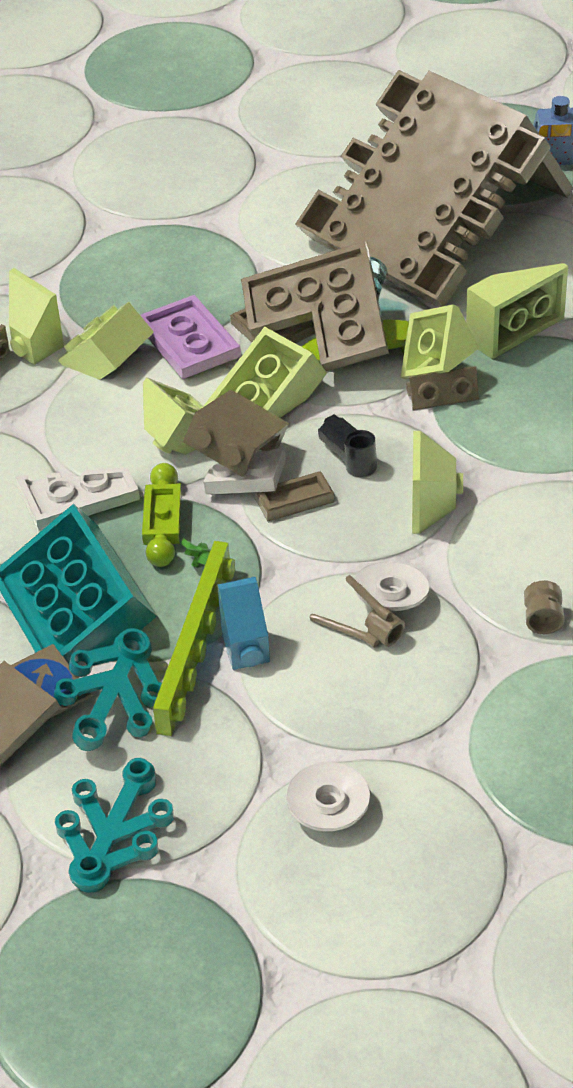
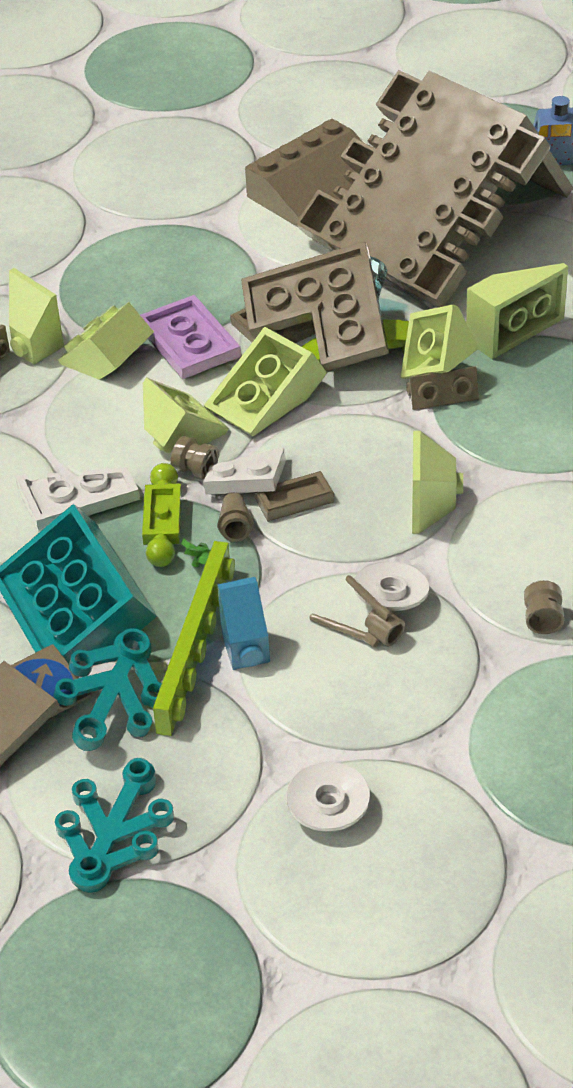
(194, 457): none -> dark tan wheel
(233, 431): dark tan panel -> none
(235, 518): none -> dark tan cone
(295, 171): none -> dark tan slope
(352, 445): black piece -> none

